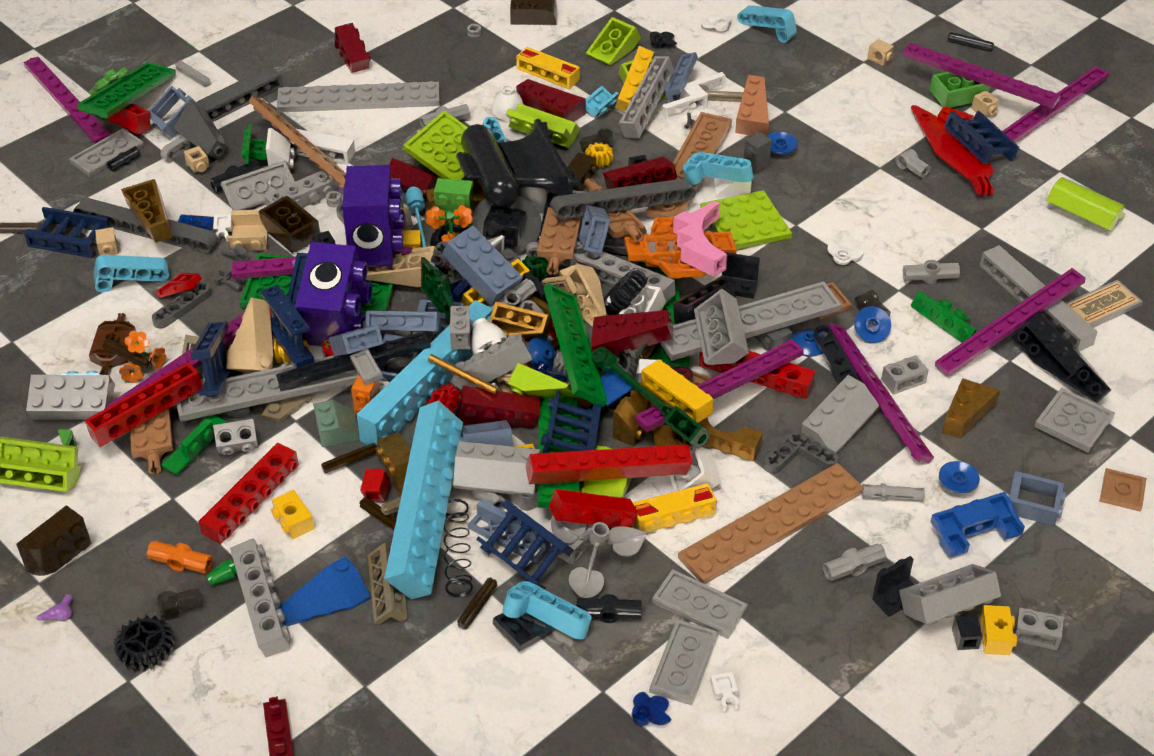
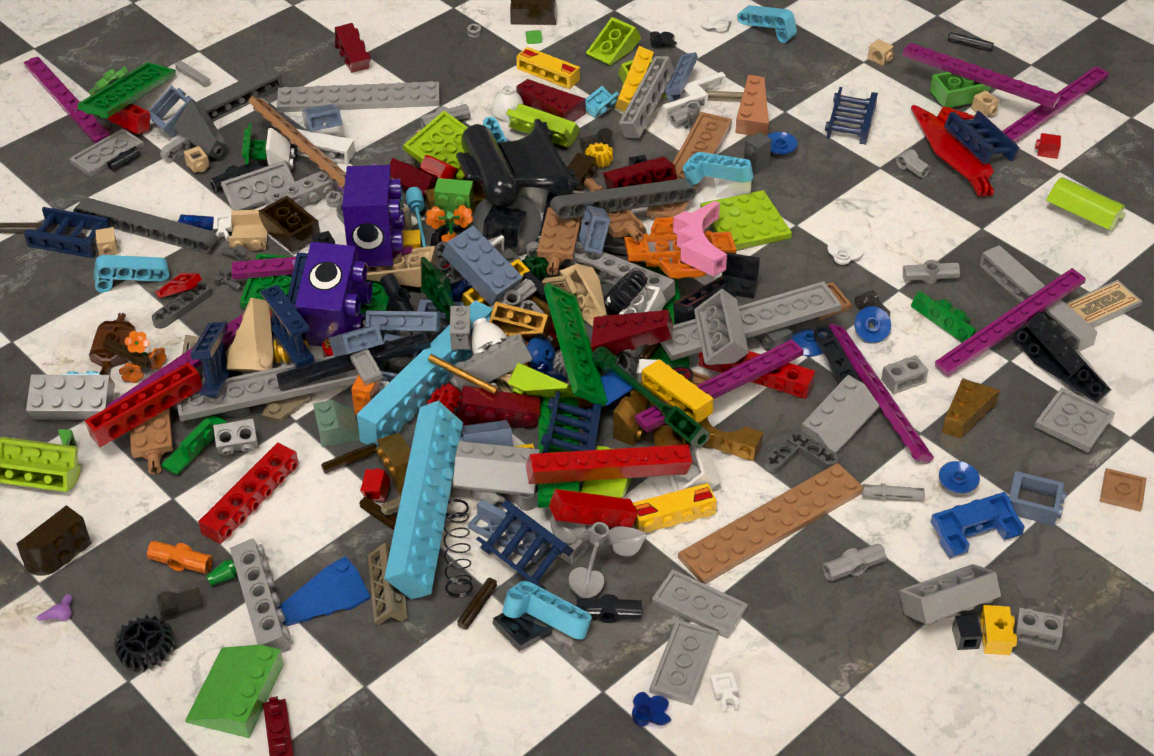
(148, 207): pearl gold wedge -> none
(236, 689): none -> bright green slope
(293, 514): yellow brick -> none
(315, 116): none -> sand blue window
(398, 296): none -> black piece
(438, 168): none -> red animal
(439, 258): black pin -> none
(533, 36): none -> bright green slope
(680, 116): none -> light grey piece
(864, 122): none -> dark blue fence
(889, 583): black bracket -> none
(1048, 145): none -> red brick

